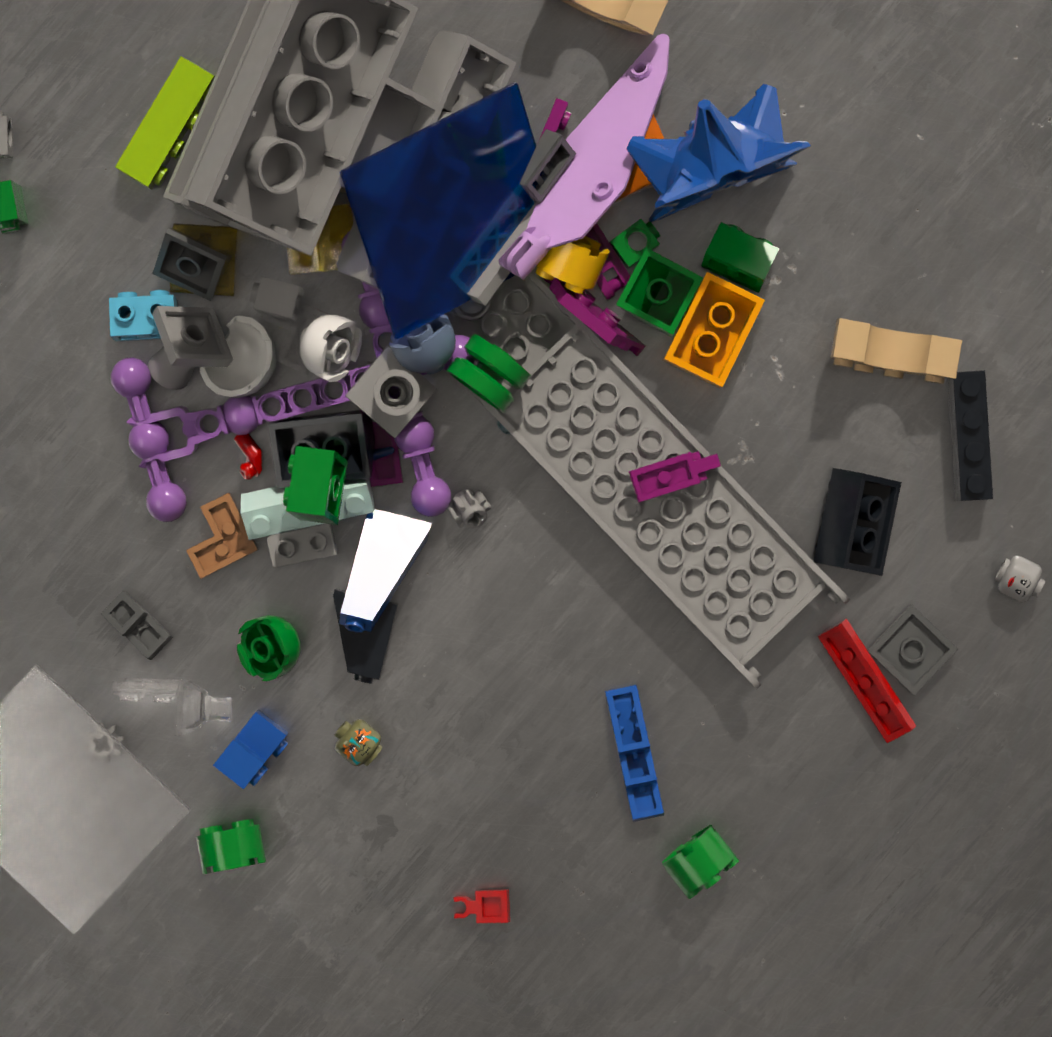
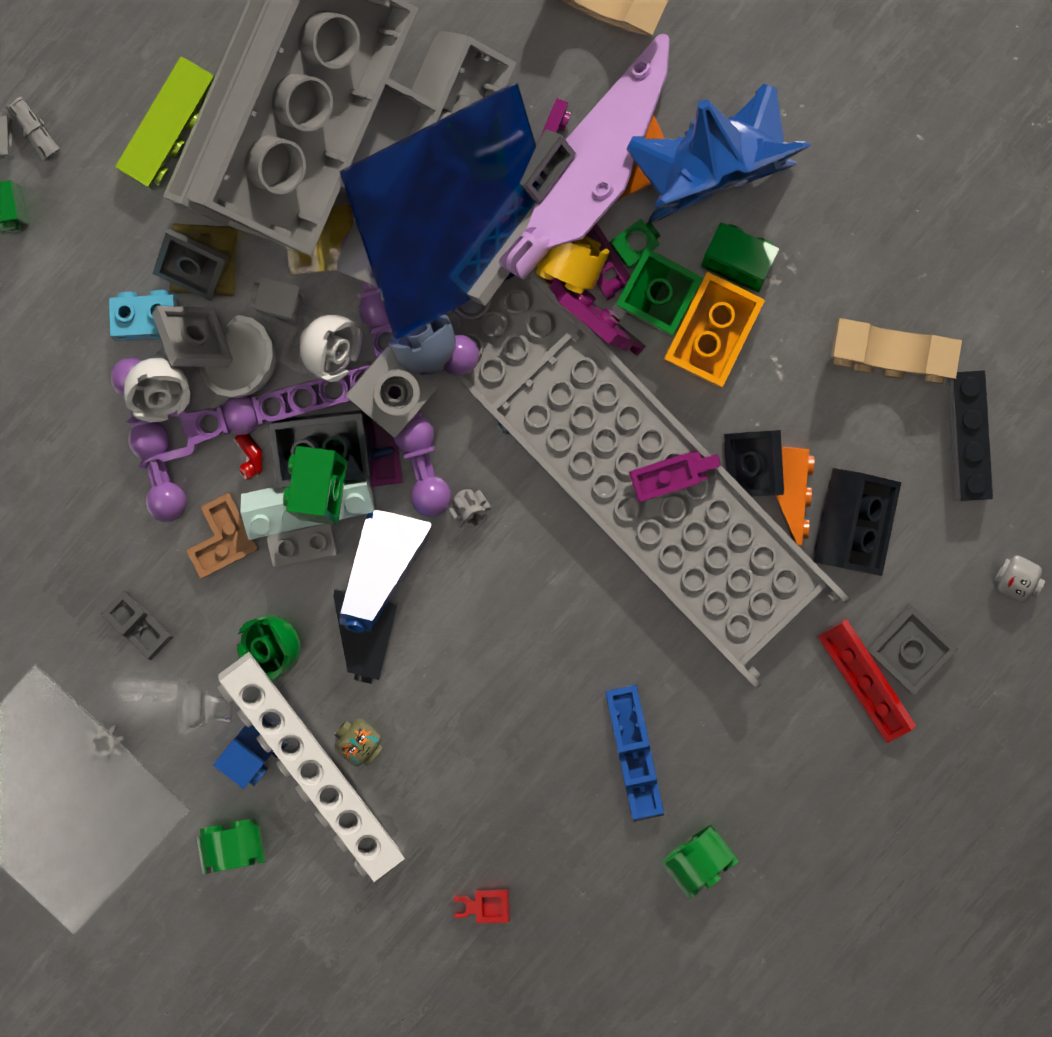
(32, 128): none -> light grey pin
(156, 390): none -> white cylinder
(384, 853): none -> white brick
(487, 375): green wheel -> none
(756, 461): none -> black tile
(796, 468): none -> orange slope

